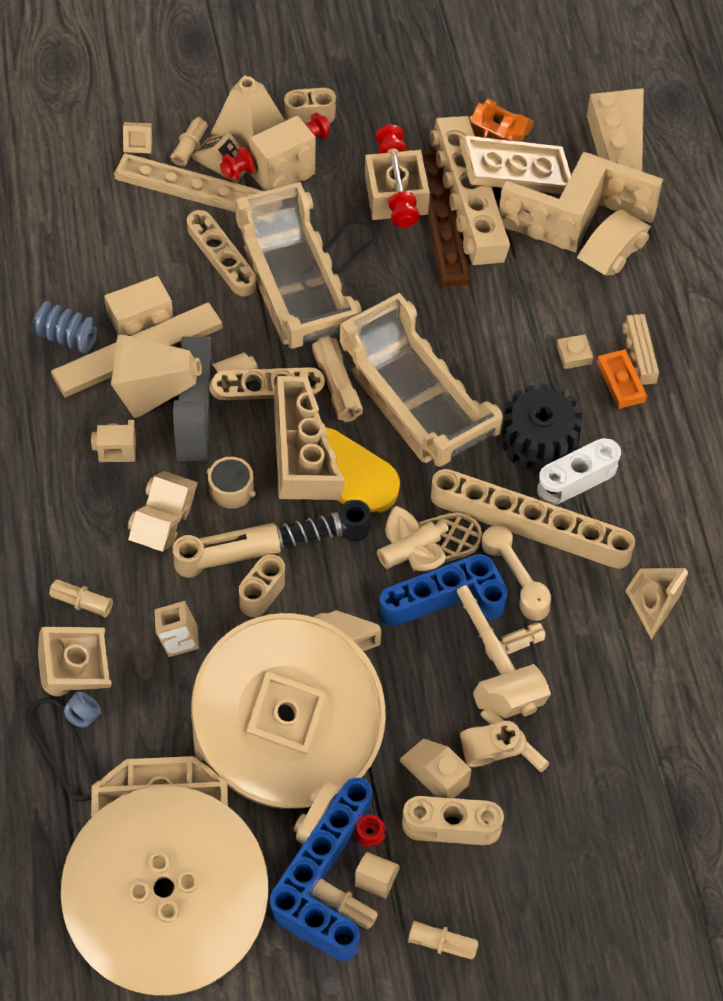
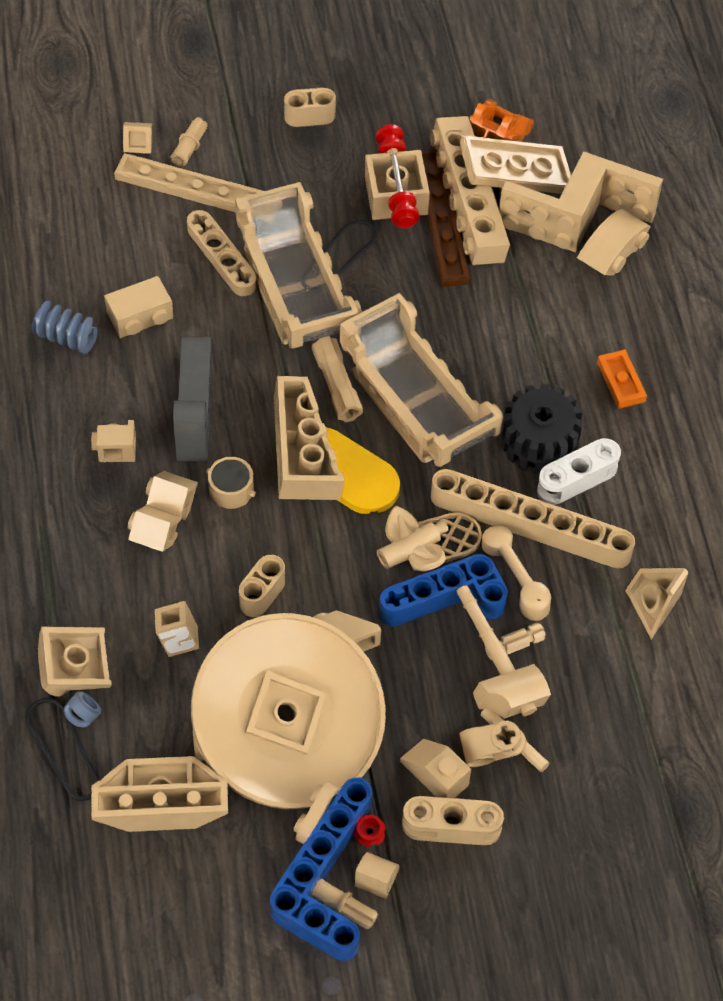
(81, 598): tan axle -> none
(99, 364): tan tile -> none
(151, 373): tan slope -> none
(174, 940): tan dish -> none
(213, 149): tan slope -> none
(237, 362): tan brick -> none
(247, 112): tan slope -> none
(266, 379): tan beam -> none
(267, 539): piece -> none
(279, 153): tan brick -> none
(443, 940): tan axle -> none
(574, 351): tan plate -> none
(618, 126): tan wedge -> none
(641, 348): tan piece -> none

